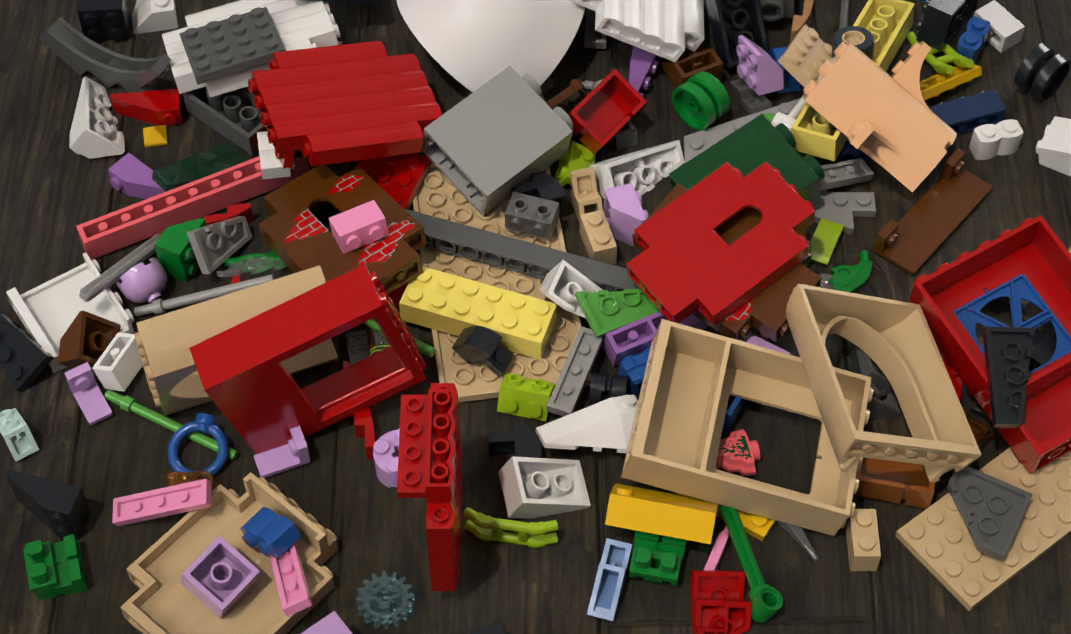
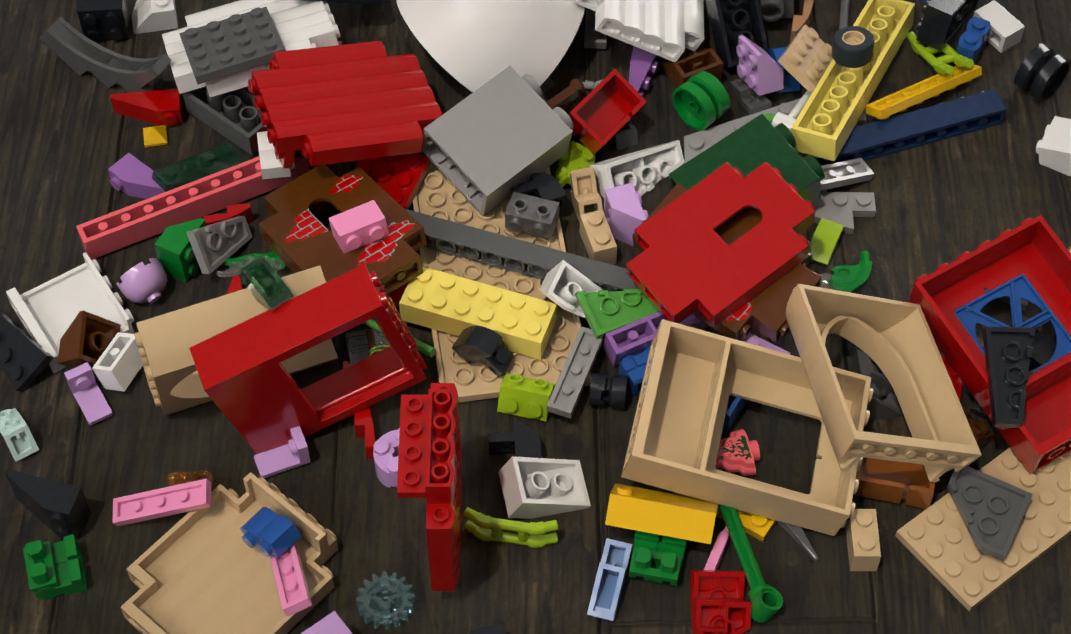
(93, 126): white wedge -> none
(116, 271): light grey axle -> none
(130, 405): bright green bar -> none
(160, 305): light grey bar -> none
(204, 424): blue piece -> none
(219, 576): lavender brick -> none
(265, 284): none -> clear green slope
(597, 426): white wedge -> none
(882, 111): light nougat cylinder -> none
(932, 217): reddish brown bracket -> none
(996, 139): white brick -> none

